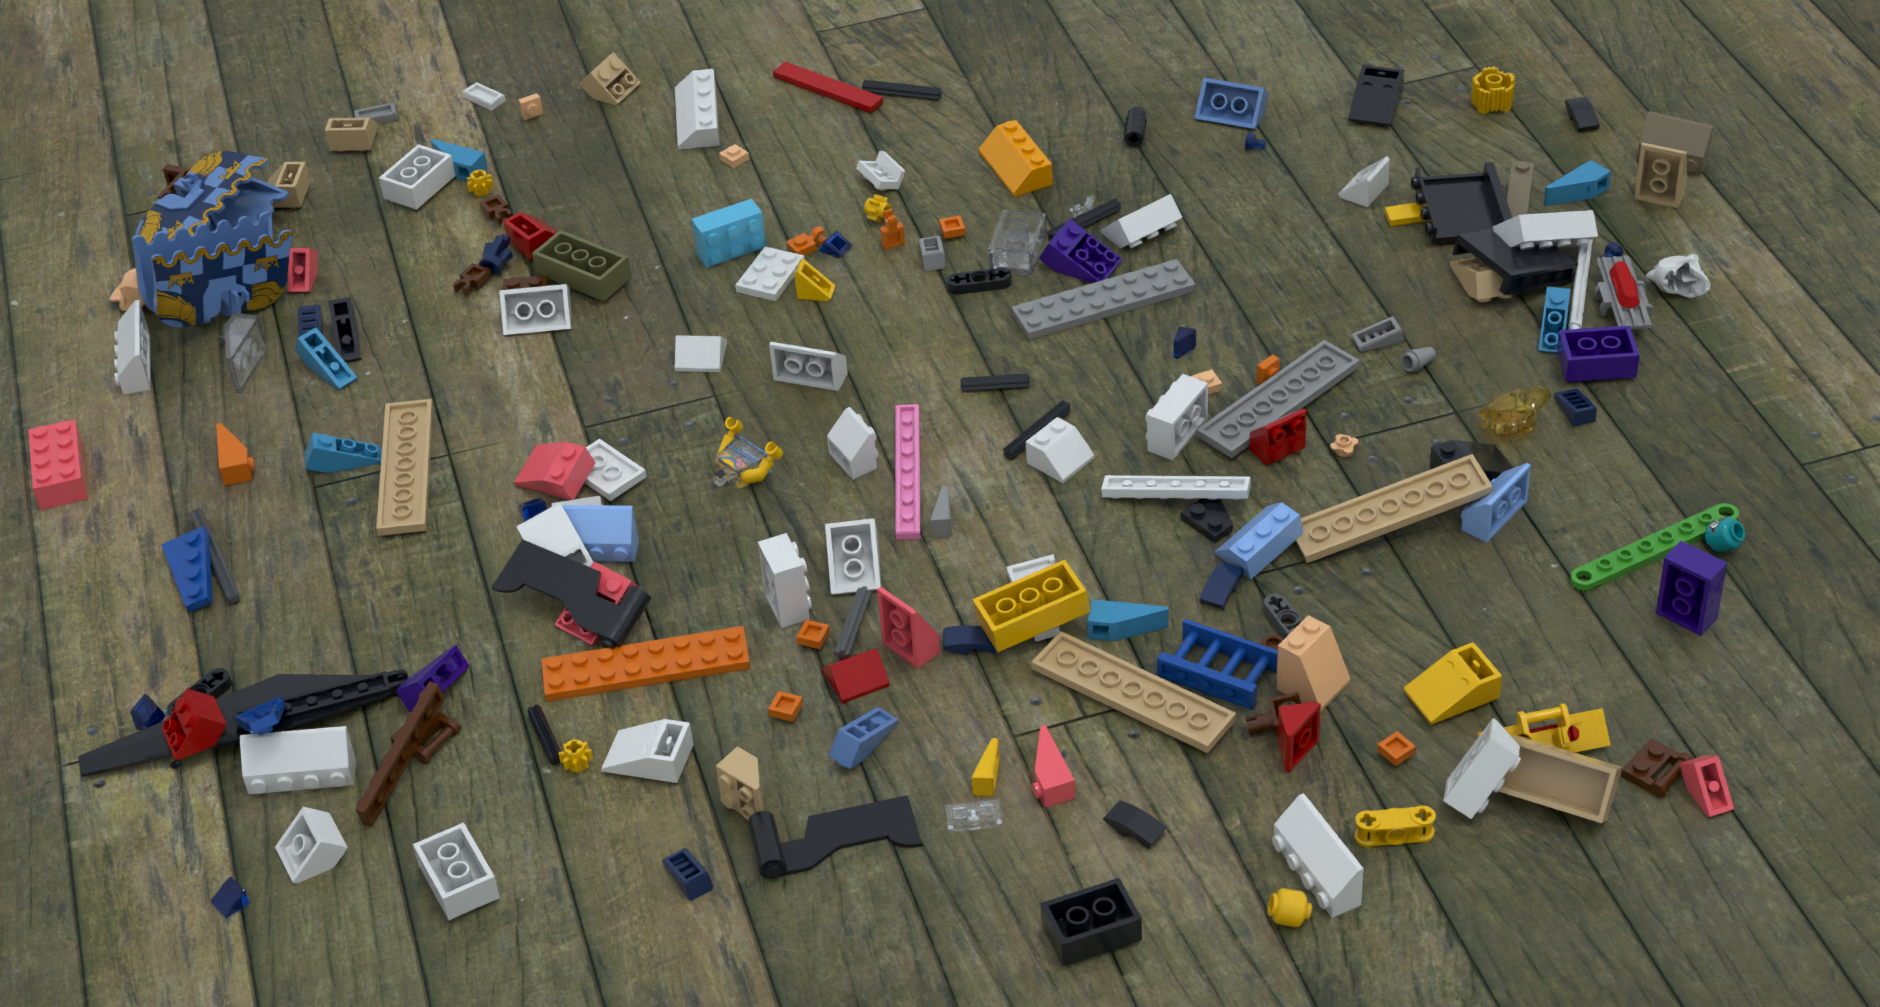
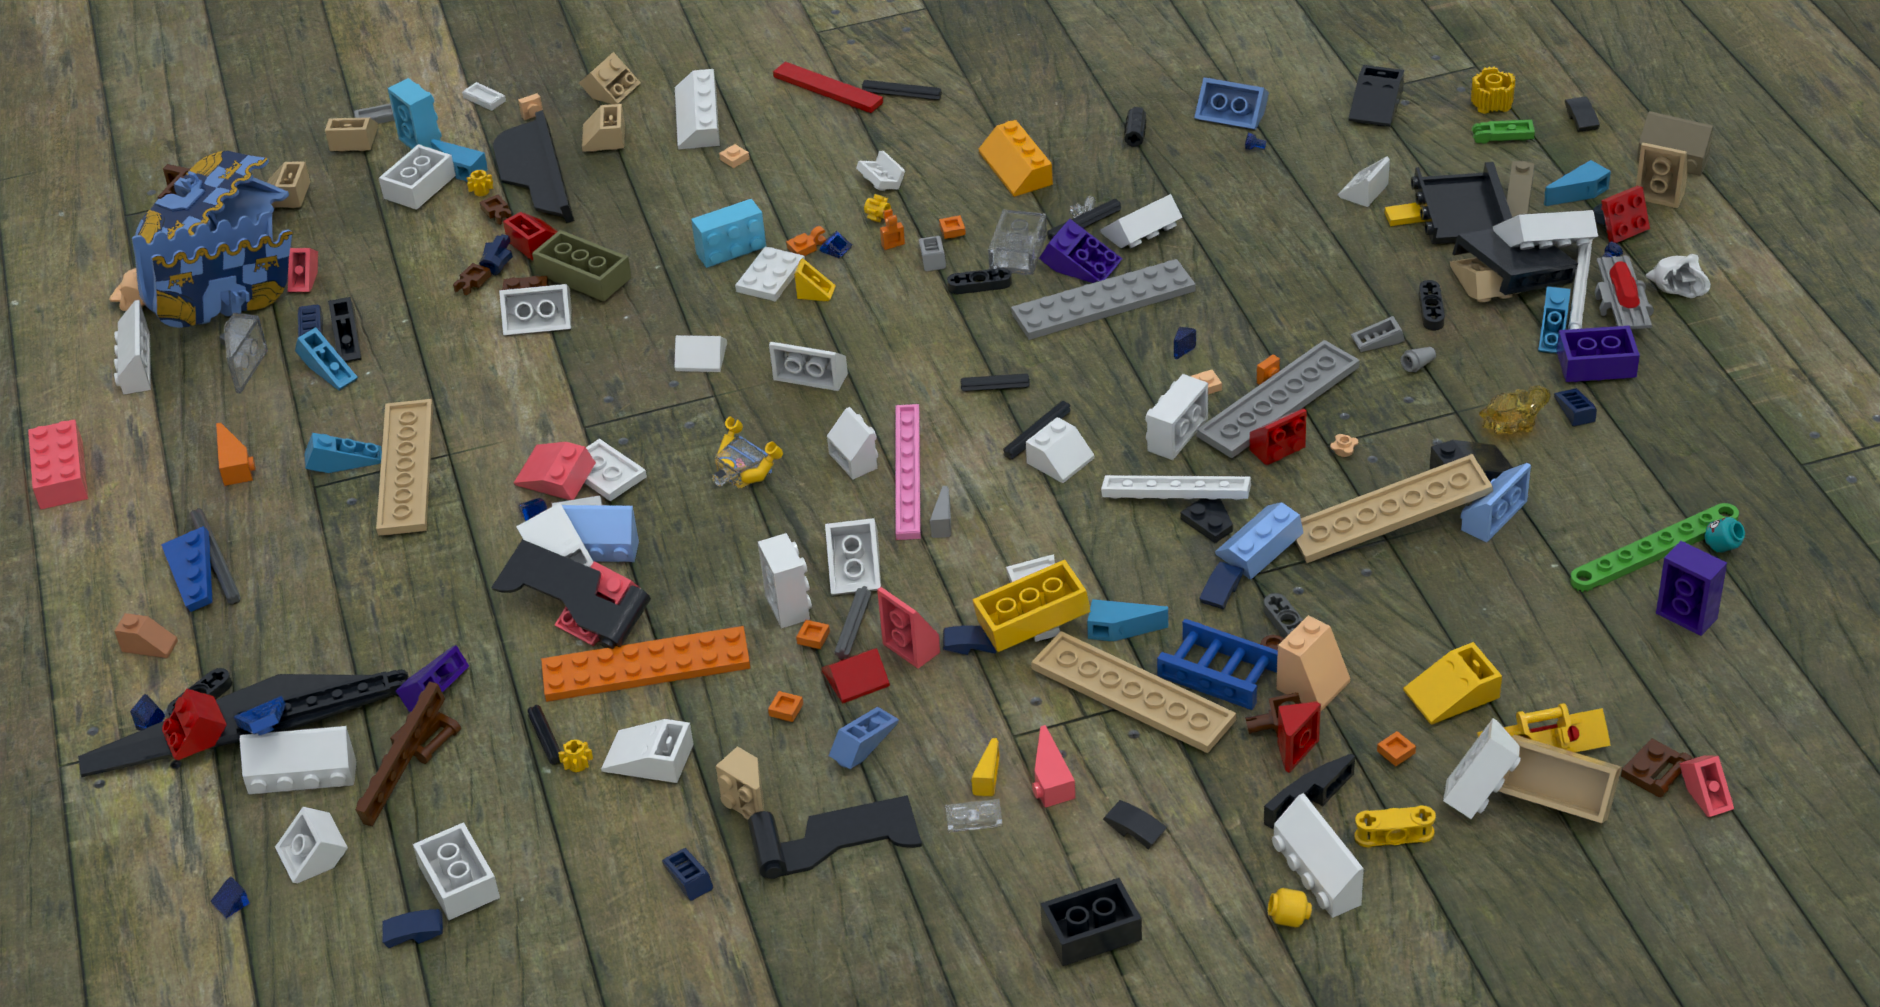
(144, 636): none -> nougat slope
(414, 114): none -> medium azure brick
(417, 925): none -> dark blue slope
(529, 160): none -> black piece
(604, 129): none -> tan slope
(1317, 786): none -> black slope
(1428, 311): none -> black beam
(1503, 131): none -> bright green hinge
(1623, 214): none -> red plate

